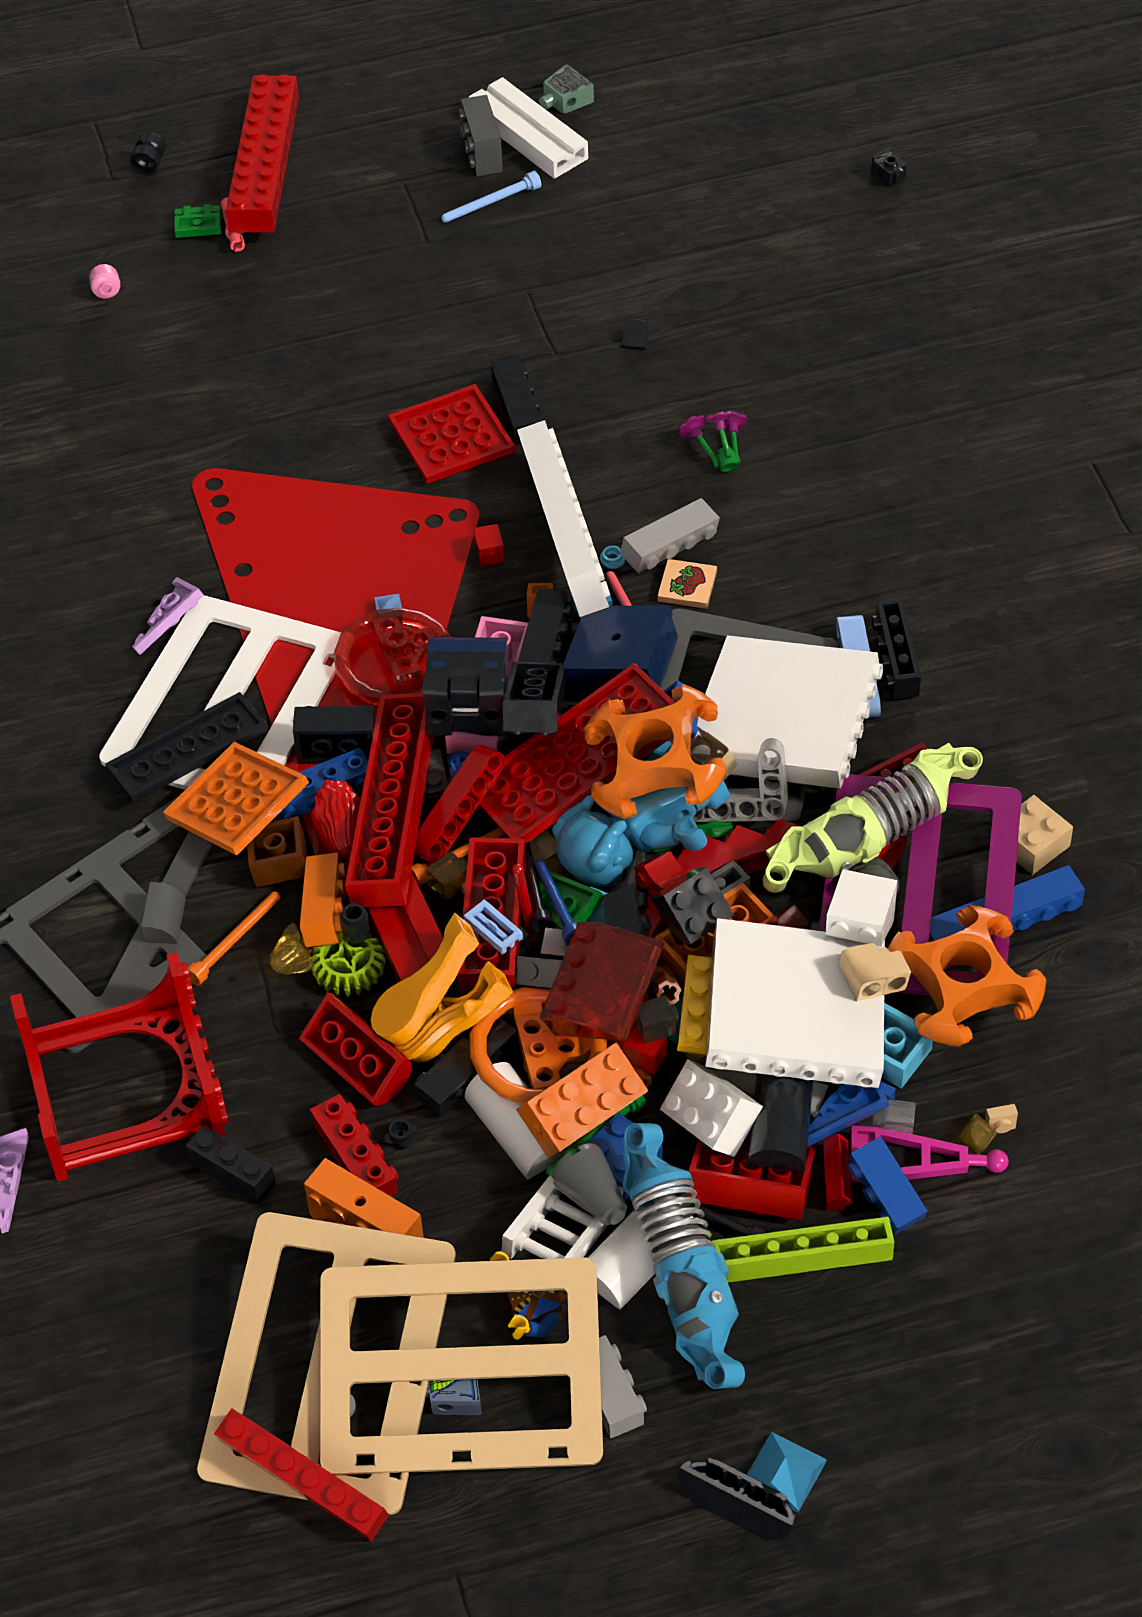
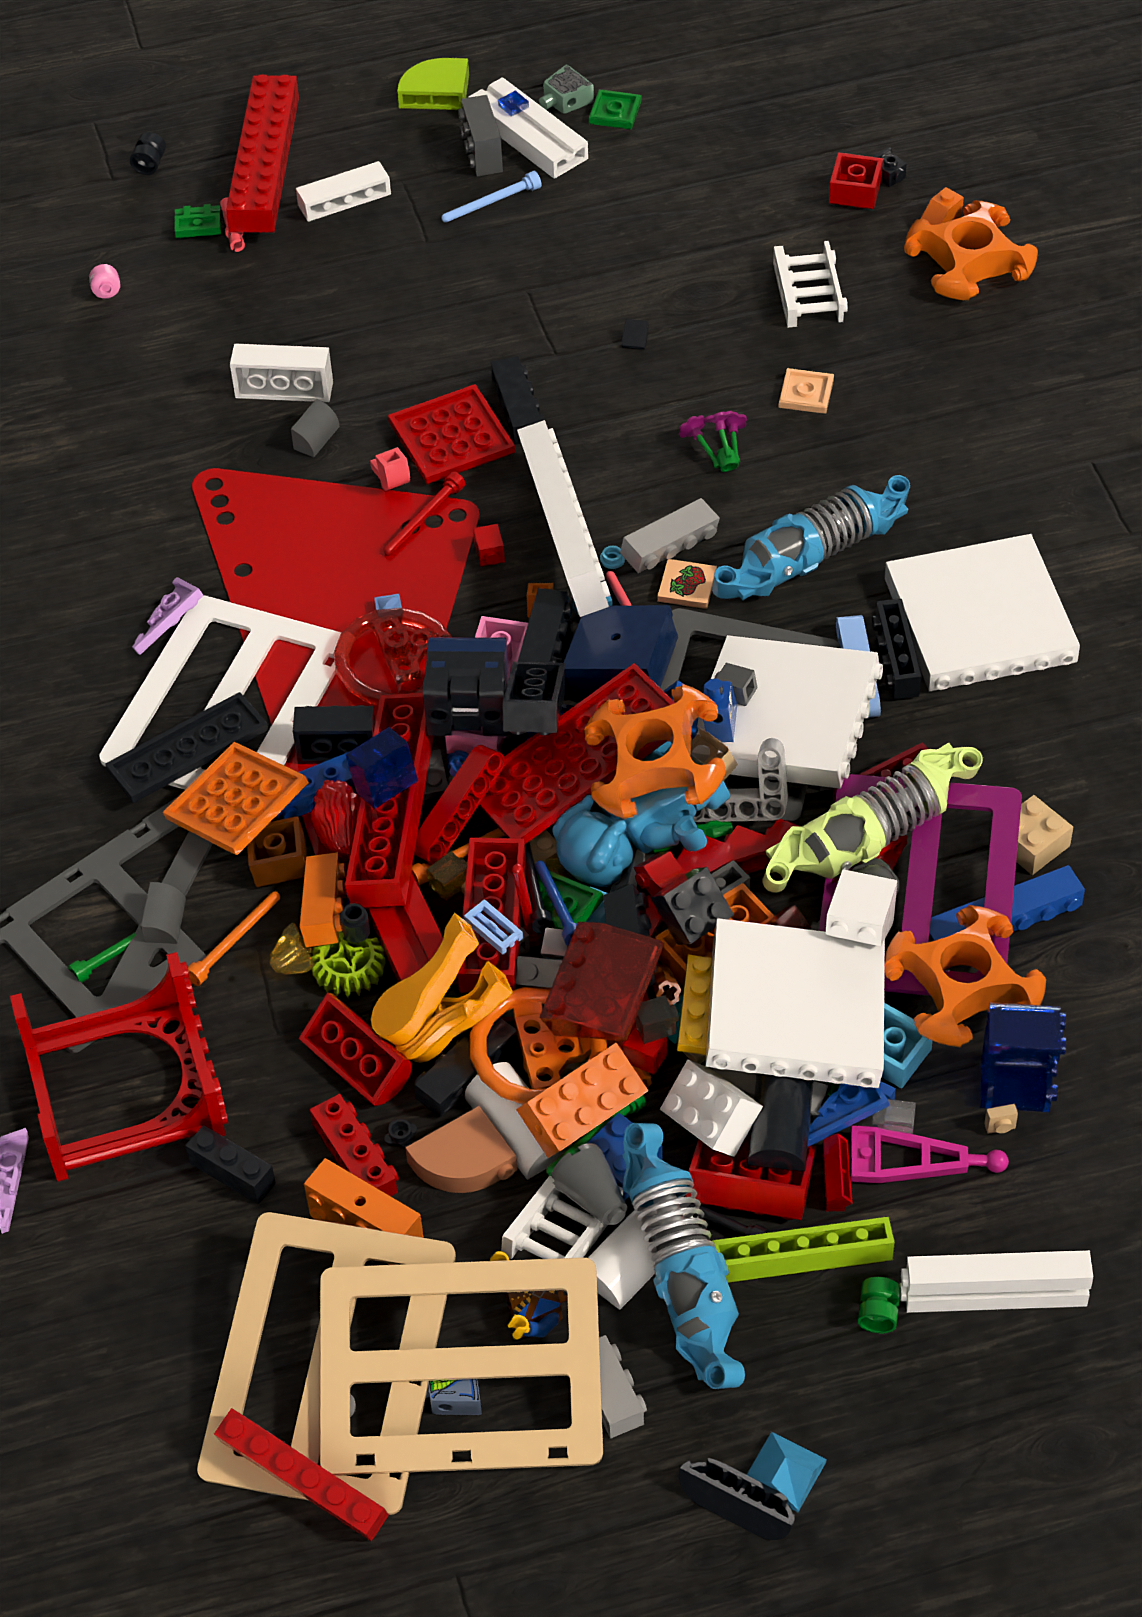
(84, 968): none -> green piece
(281, 372): none -> white brick
(314, 428): none -> dark grey brick
(343, 191): none -> white brick
(382, 767): none -> clear blue brick
(391, 468): none -> coral brick
(434, 84): none -> lime brick
(452, 484): none -> red piece
(463, 1155): none -> nougat brick
(513, 103): none -> clear blue tile
(615, 109): none -> green tile
(723, 695): none -> blue torso
(742, 680): none -> dark grey brick
(790, 294): none -> white fence
(805, 539): none -> dark azure piece
(806, 391): none -> light nougat tile
(856, 180): none -> red brick
(873, 971): tan piece -> none
(879, 1305): none -> green wheel
(886, 1185): blue brick -> none
(944, 207): none -> orange slope
(964, 267): none -> orange piece
(977, 1134): clear yellow slope -> none
(982, 612): none -> white brick
(996, 1281): none -> white brick
(1021, 1056): none -> clear blue windscreen

